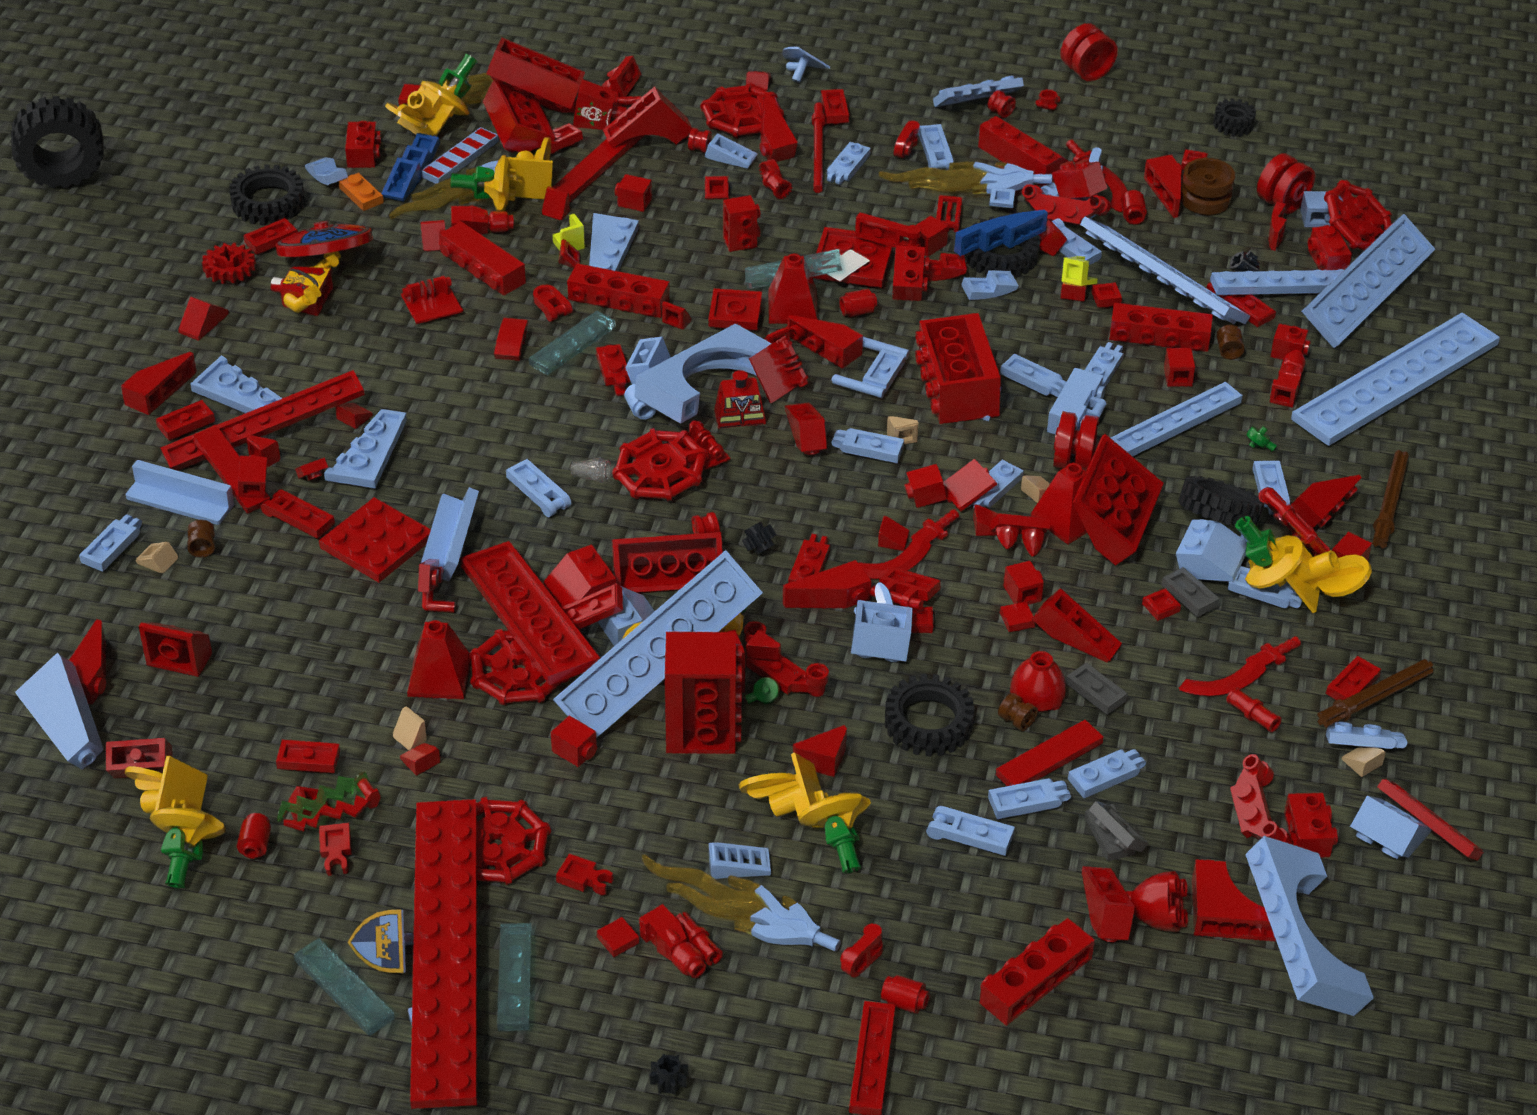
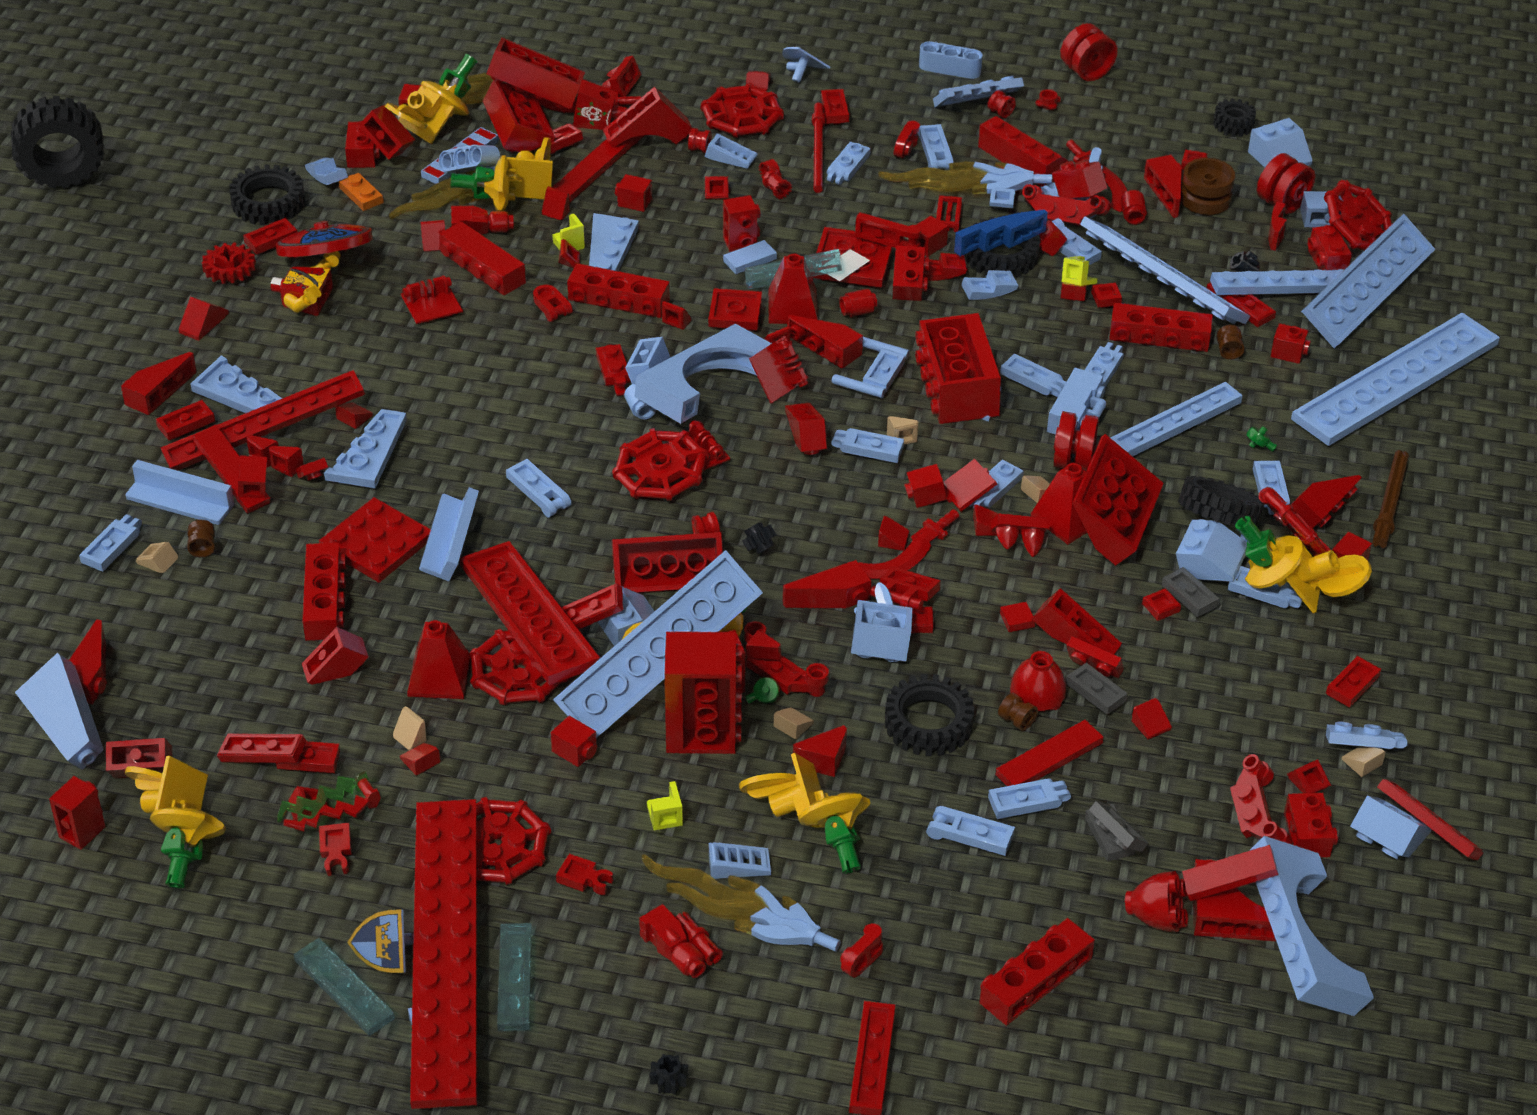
(77, 812): none -> red brick
(175, 648): red slope -> none
(254, 835): red brick -> none
(262, 748): none -> red tile
(286, 459): none -> red slope
(298, 513): red plate -> none
(323, 590): none -> red brick
(335, 657): none -> red slope
(386, 132): none -> red brick
(408, 169): blue slope -> none
(429, 576): red plate -> none
(468, 158): none -> light blue beam
(510, 339): red slope -> none
(571, 342): clear light blue tile -> none
(578, 576): red slope -> none
(592, 469): clear cone -> none
(617, 937): red tile -> none
(666, 811): none -> neon yellow panel
(739, 402): red torso -> none
(750, 256): none -> light blue tile
(776, 137): red slope -> none
(792, 722): none -> tan slope
(810, 558): red hinge -> none
(905, 993): red brick -> none
(950, 60): none -> light blue beam
(1023, 583): red brick -> none
(1101, 660): none -> red plate
(1106, 772): light blue hinge -> none
(1107, 903): red slope -> none
(1150, 718): none -> red slope
(1179, 367): red brick -> none
(1230, 873): none -> red tile
(1244, 676): red sword -> none
(1253, 709): red pin -> none
(1279, 138): none -> light blue slope
(1287, 385): red piece -> none
(1309, 777): none -> red slope
(1345, 708): reddish brown axle -> none

